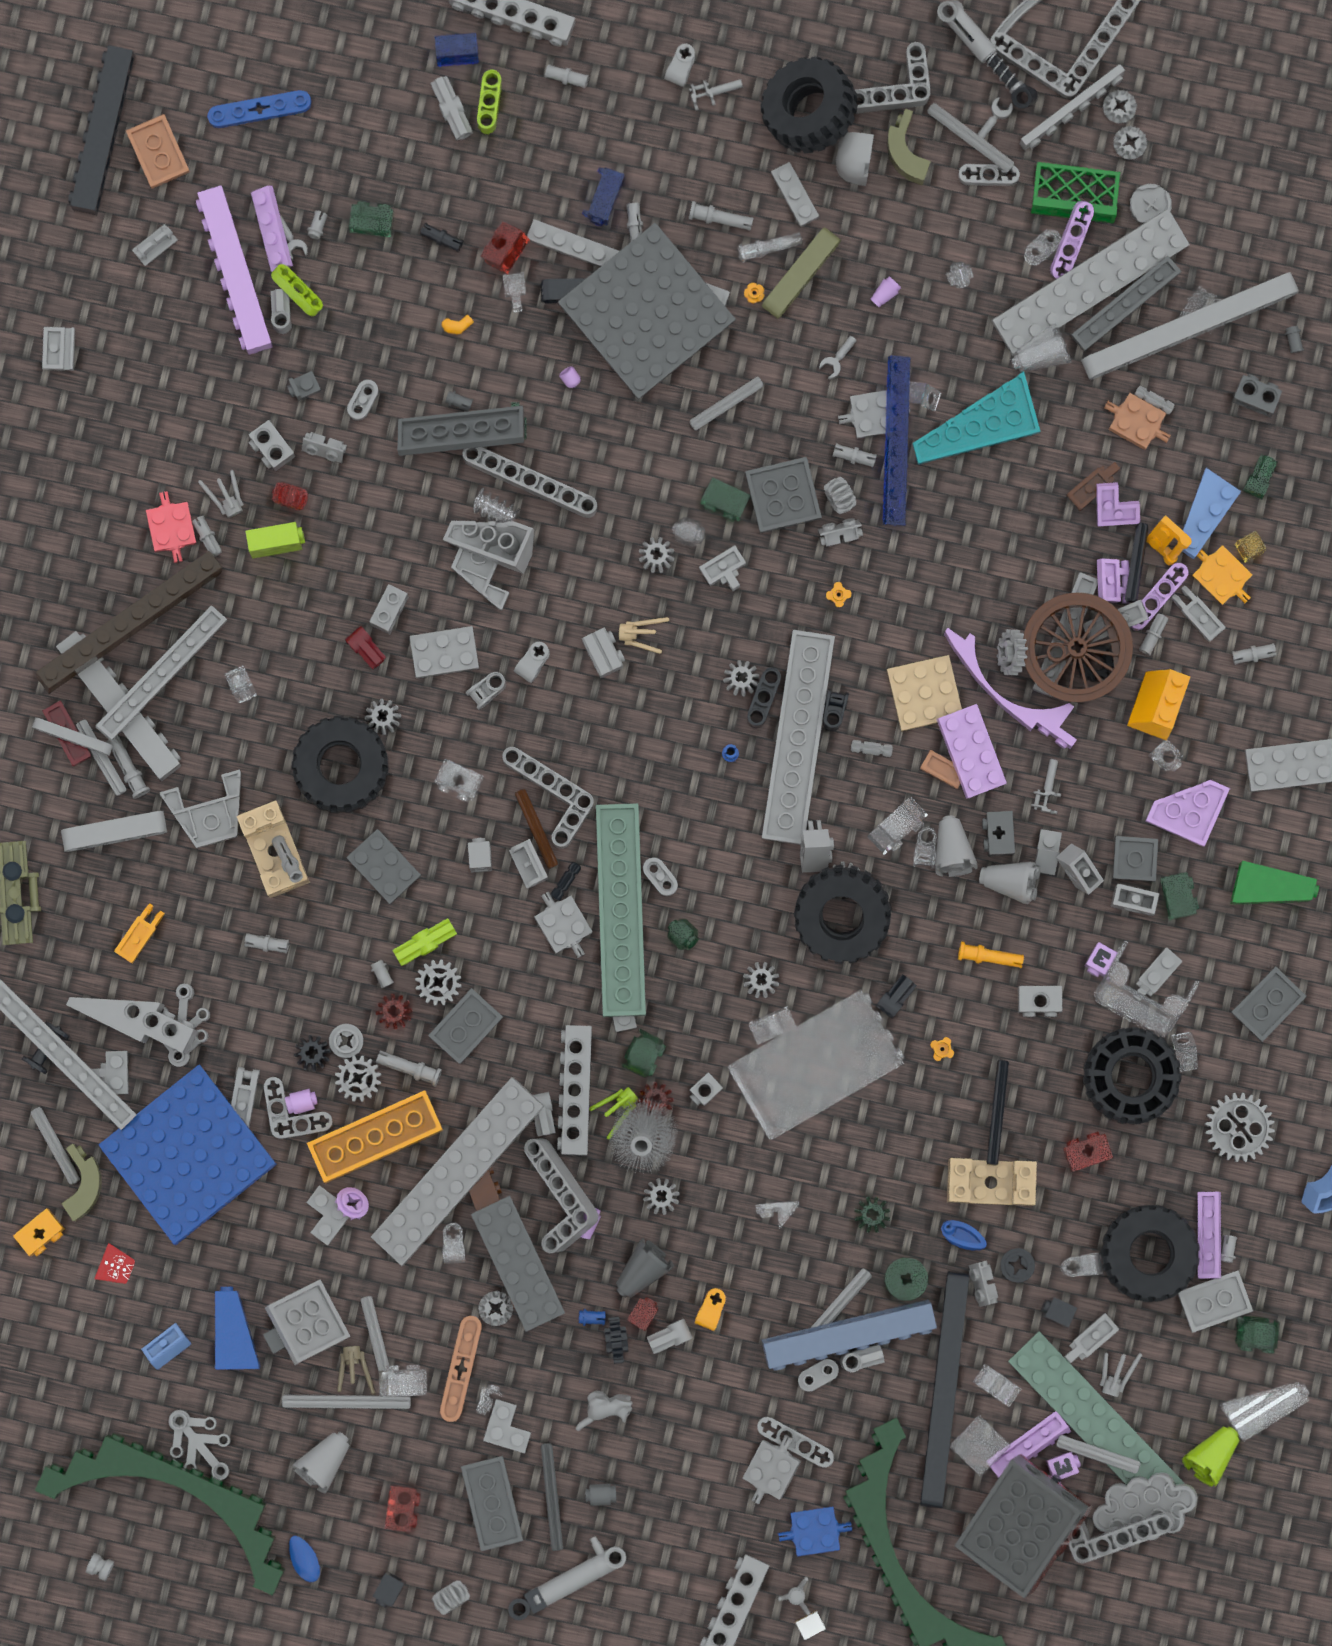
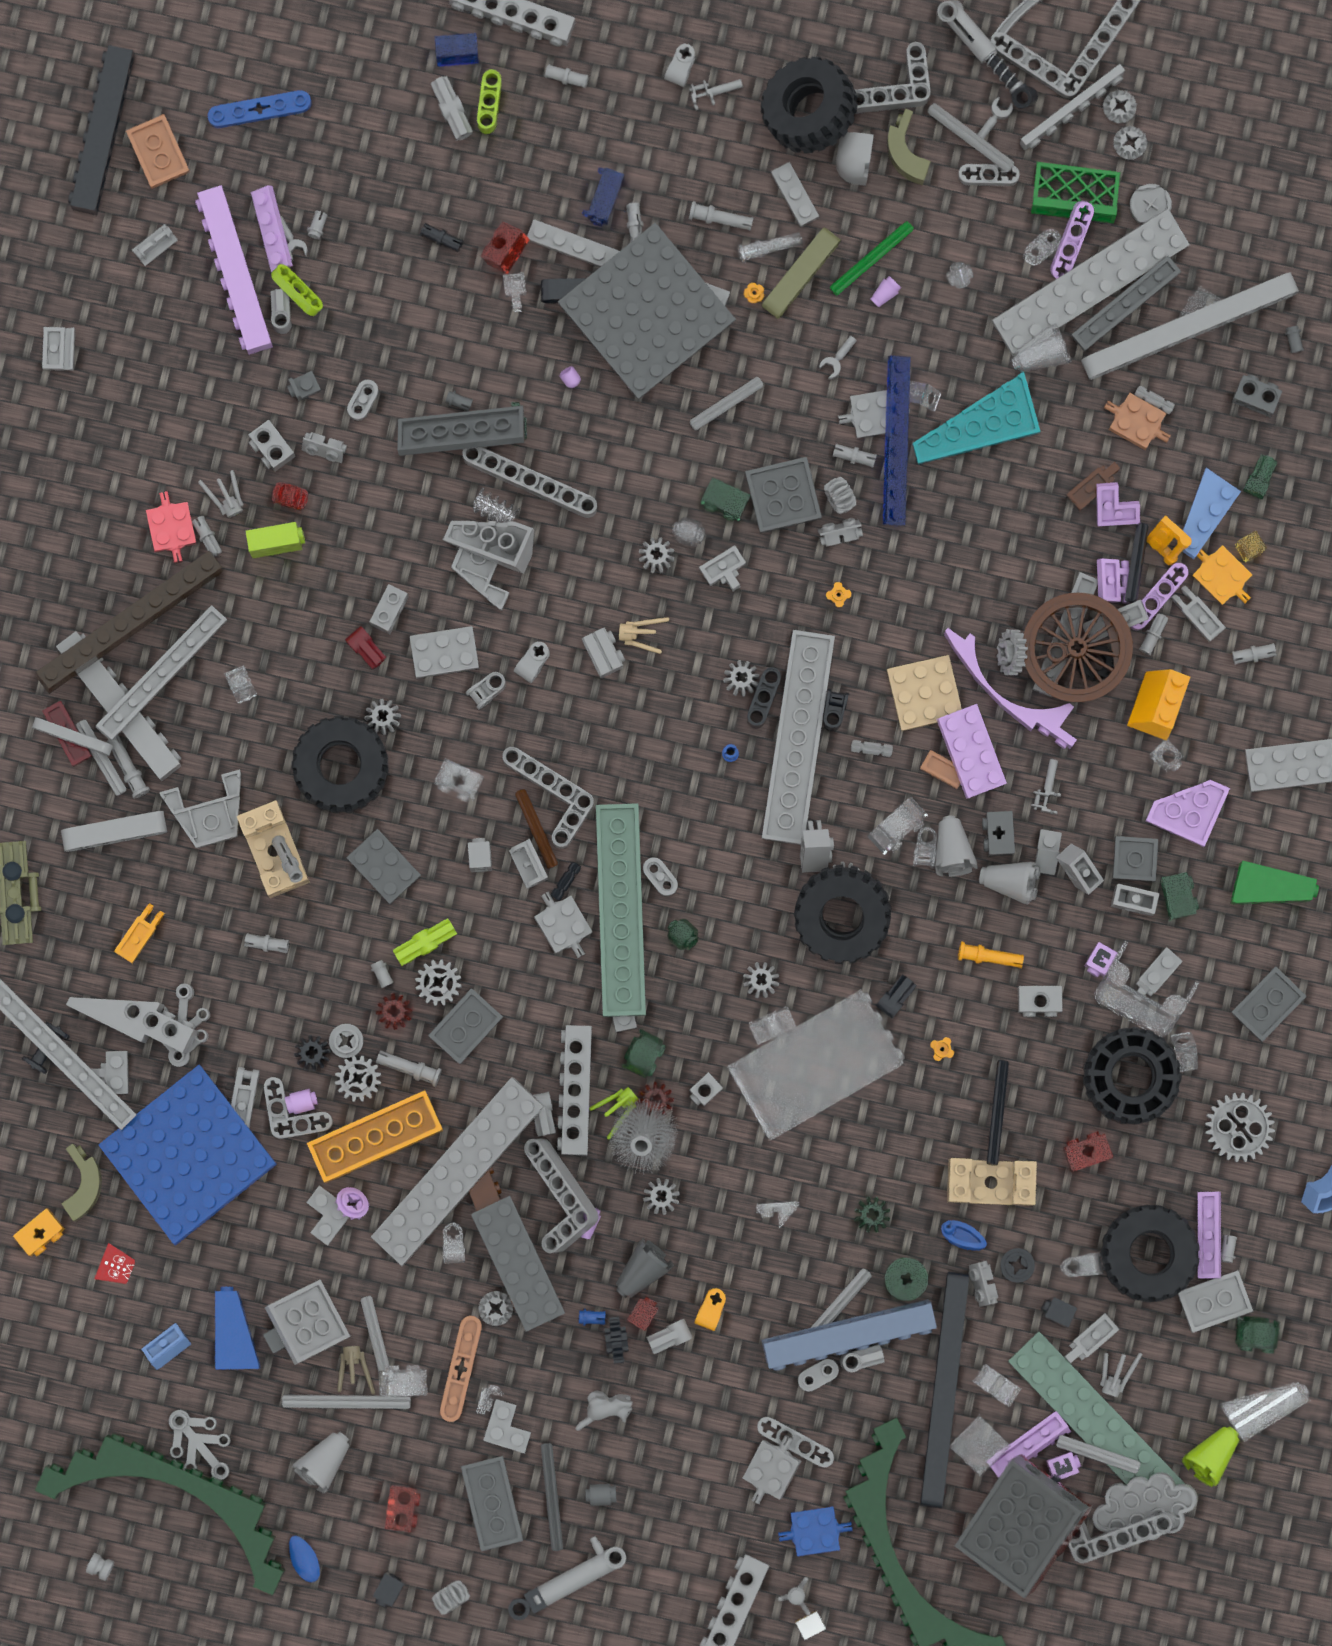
(55, 1145): light grey axle -> none
(371, 220): clear green brick -> none
(457, 327): light orange arm -> none
(871, 258): none -> green axle

